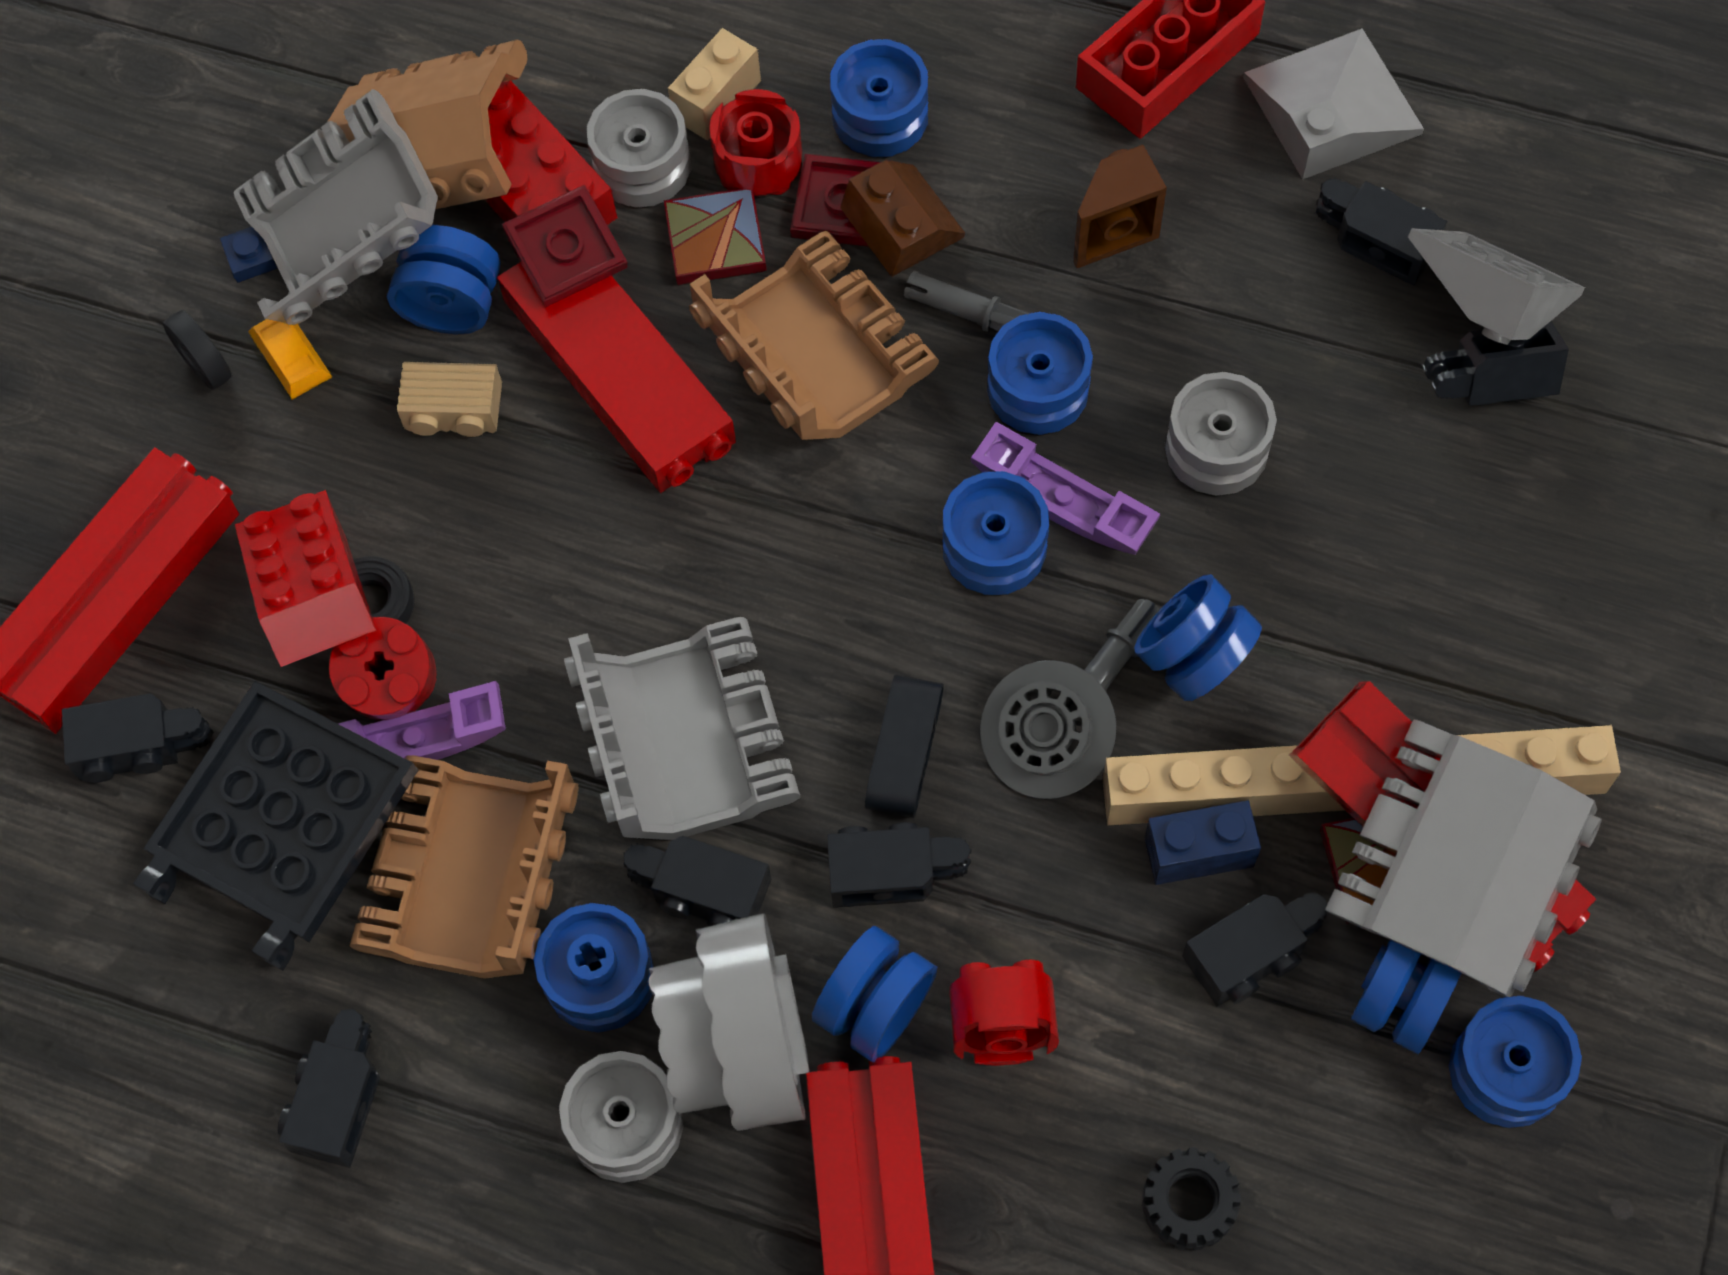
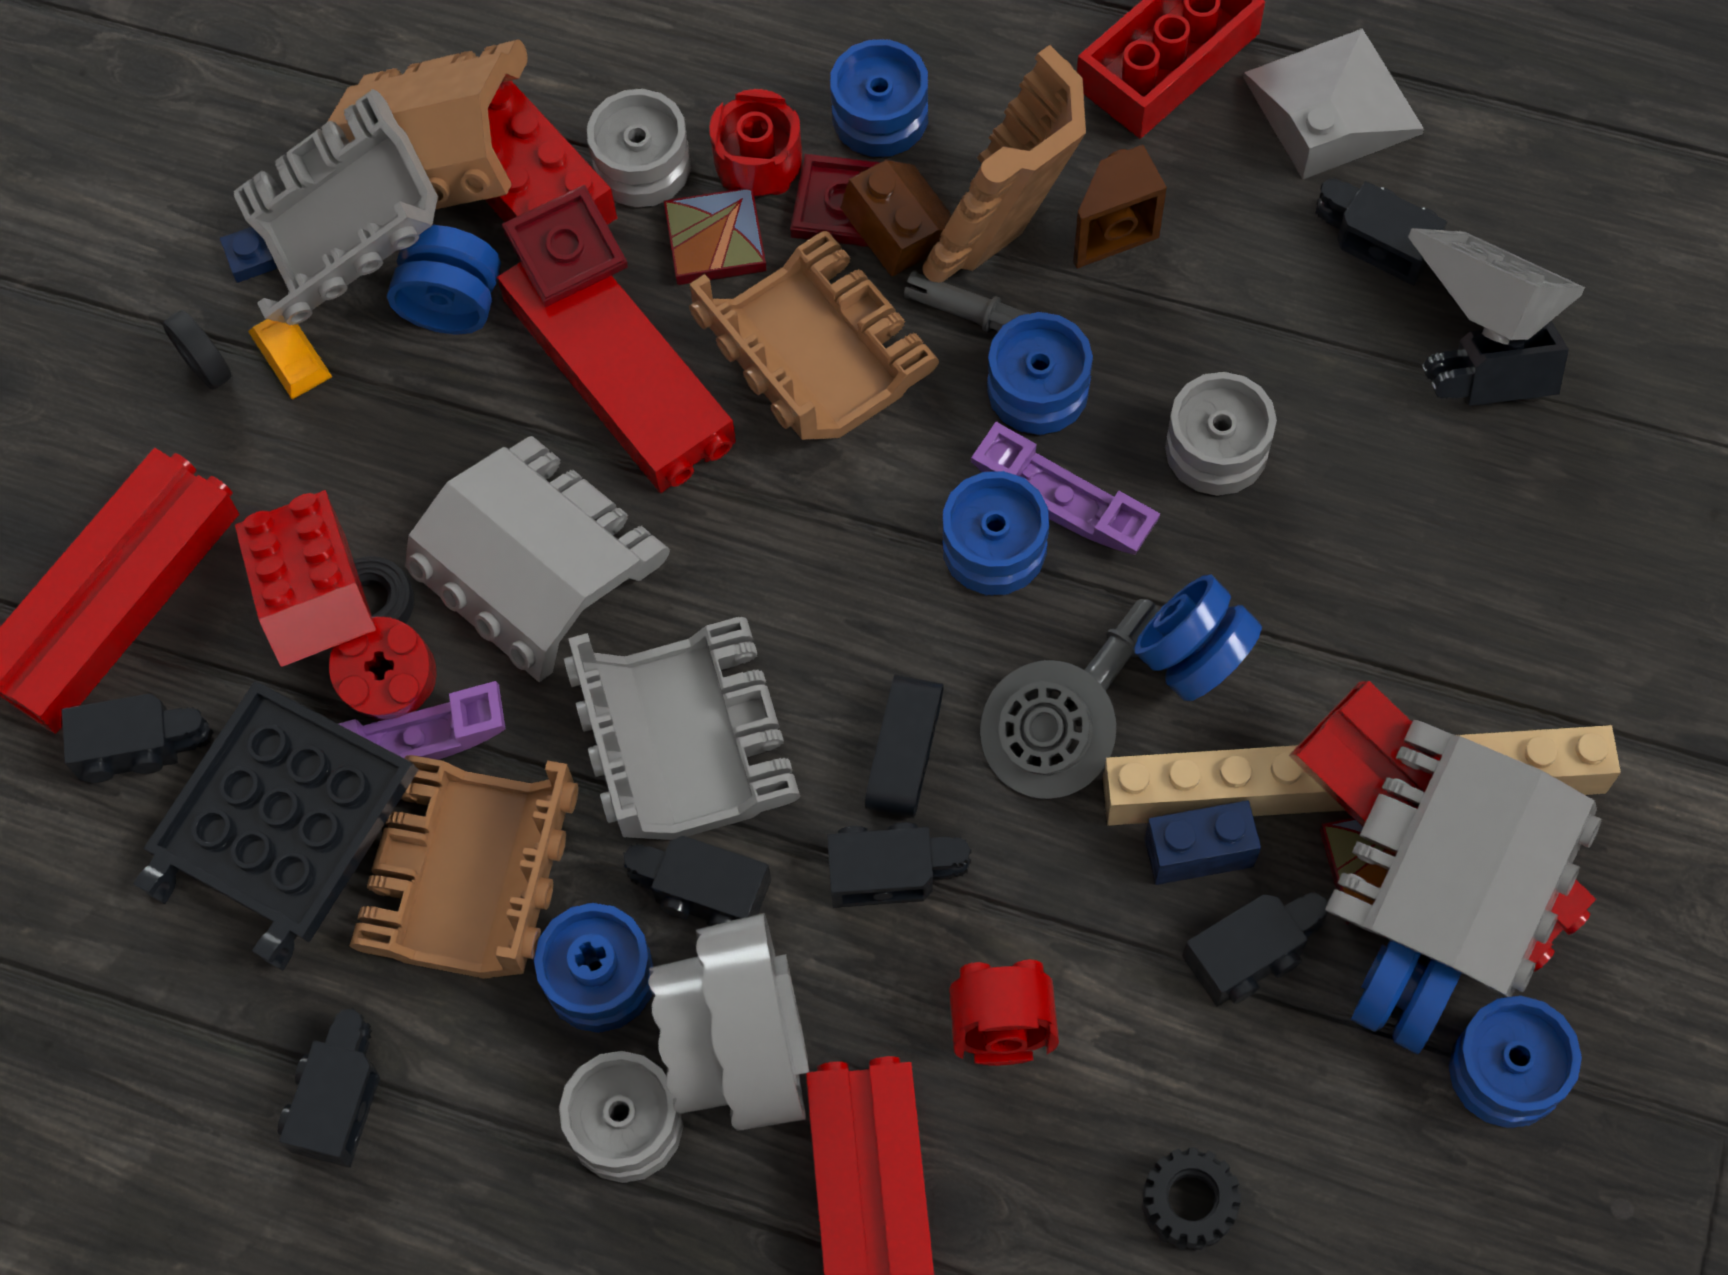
(449, 398): tan brick -> none
(525, 551): none -> light grey hinge
(714, 77): tan brick -> none
(874, 993): blue wheel -> none
(1016, 168): none -> medium nougat hinge

